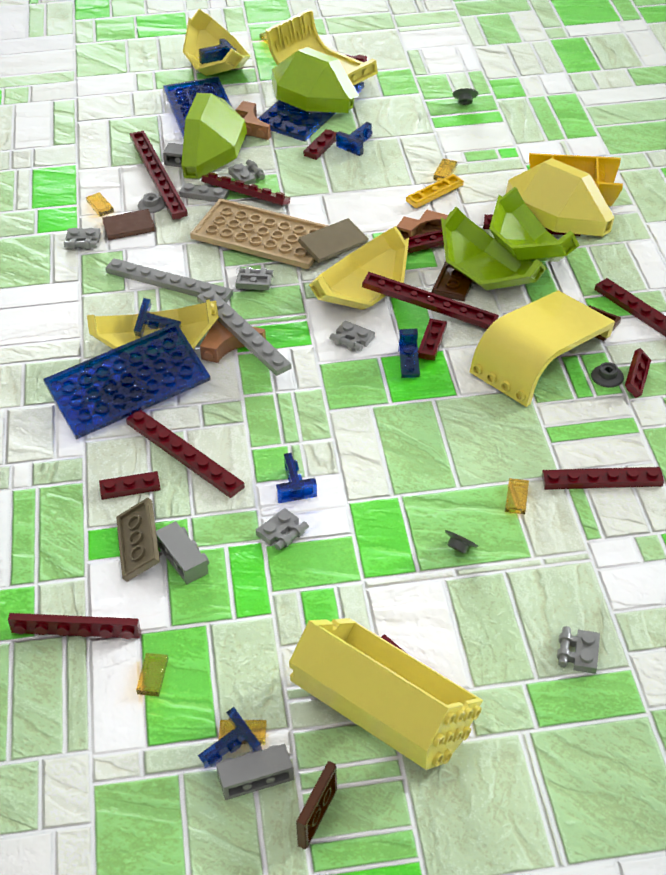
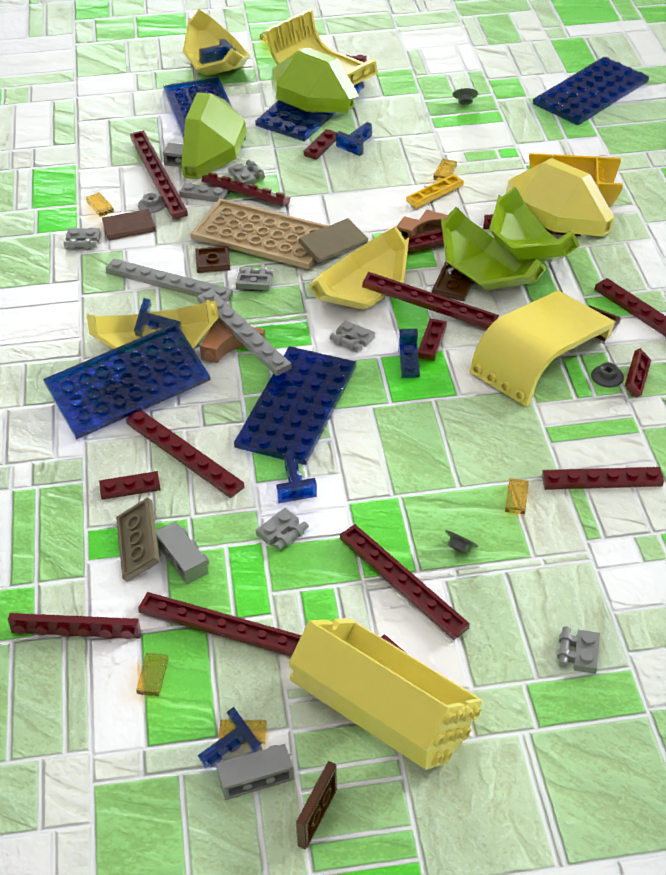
(212, 259): none -> reddish brown tile
(219, 624): none -> dark red plate
(253, 125): nougat arch -> none
(296, 406): none -> clear blue plate
(405, 582): none -> dark red plate
(590, 90): none -> clear blue plate

